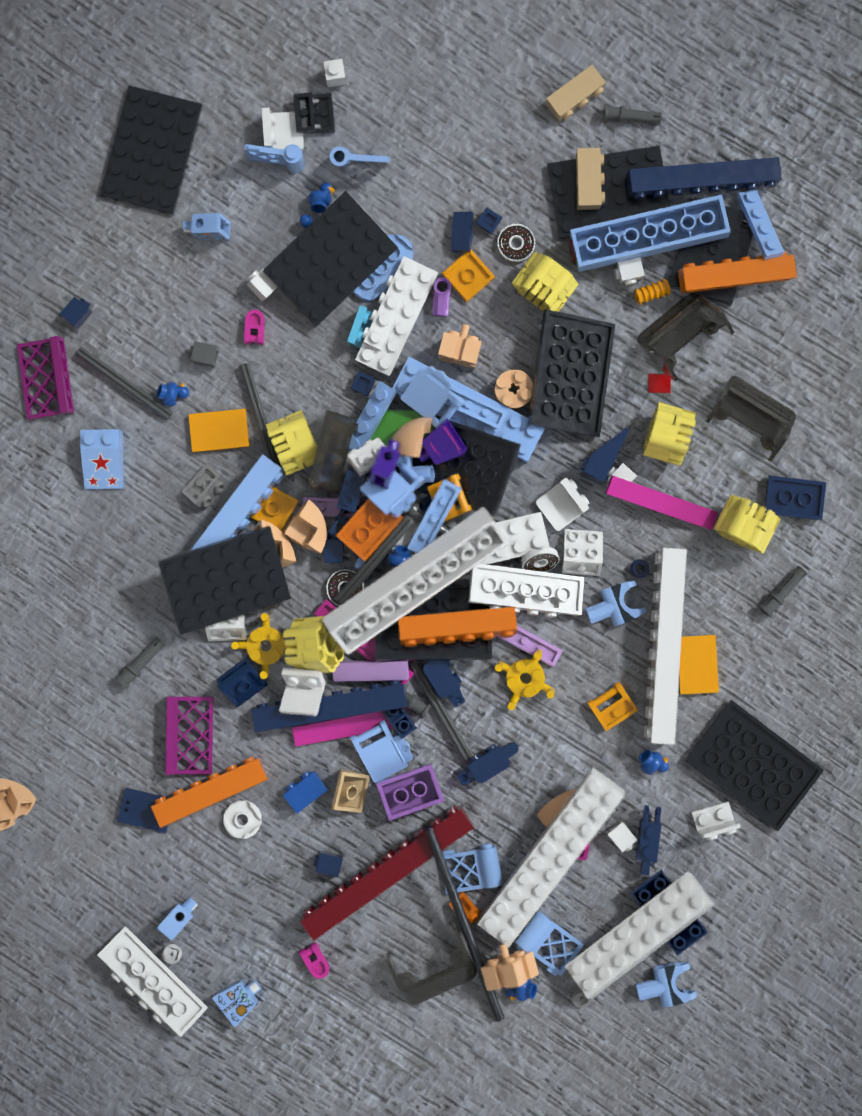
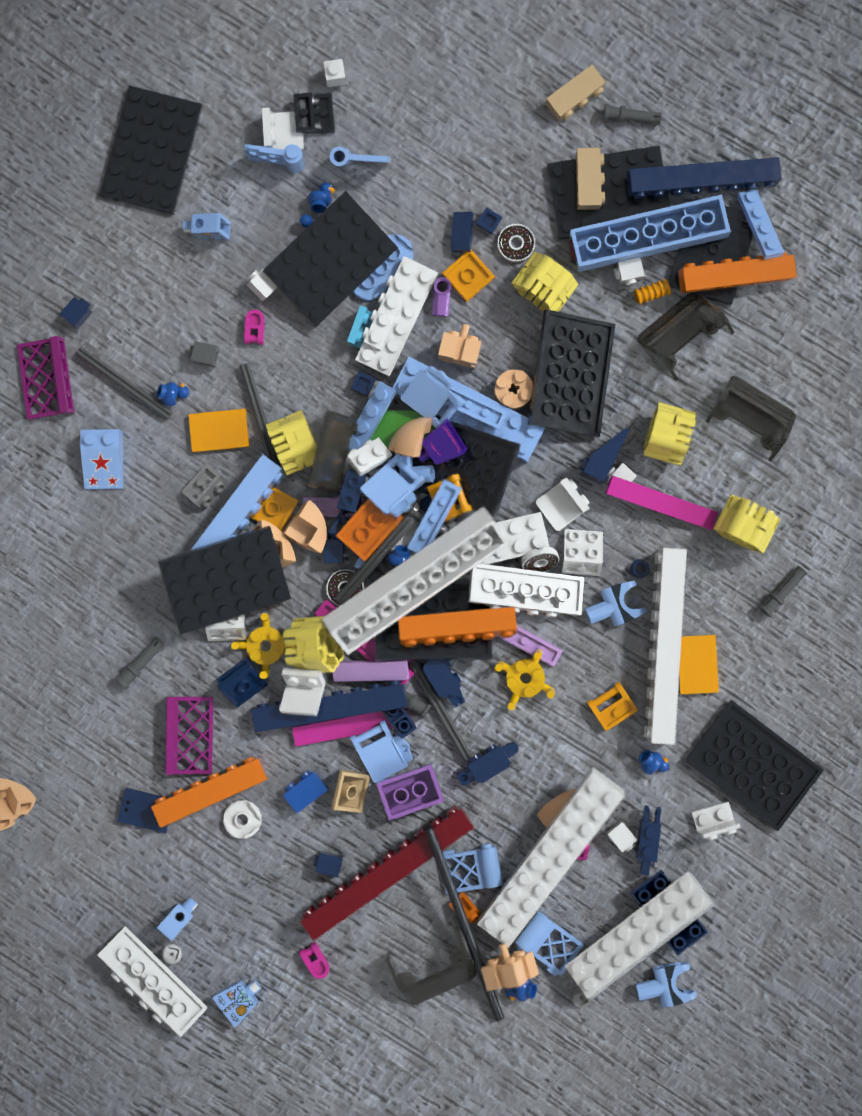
(383, 470): dark purple torso -> none
(659, 383): red sticker -> none
(795, 497): dark blue plate -> none

